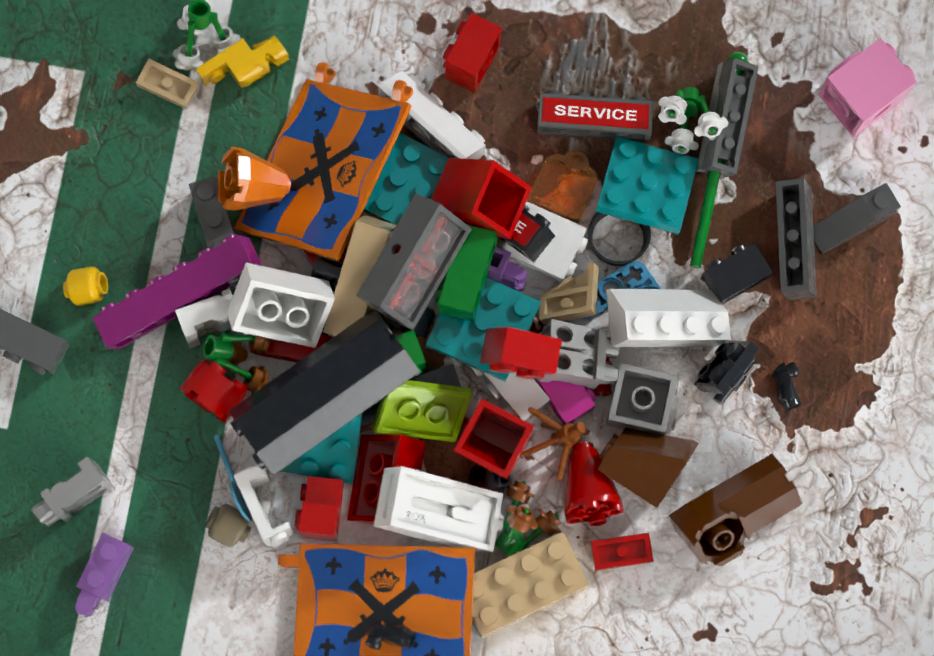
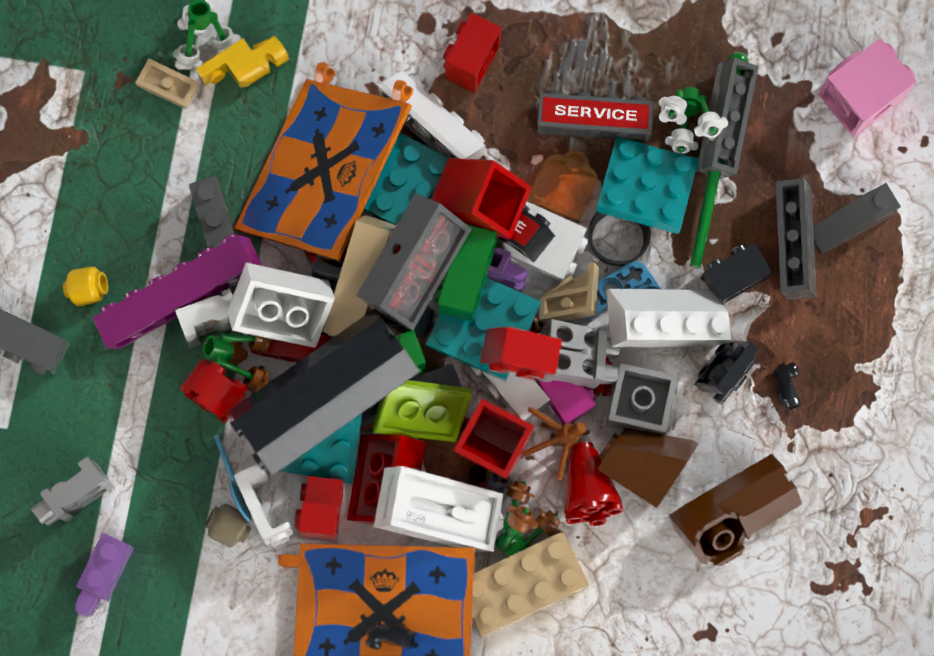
(250, 181): orange cone -> none
(621, 551): red plate -> none

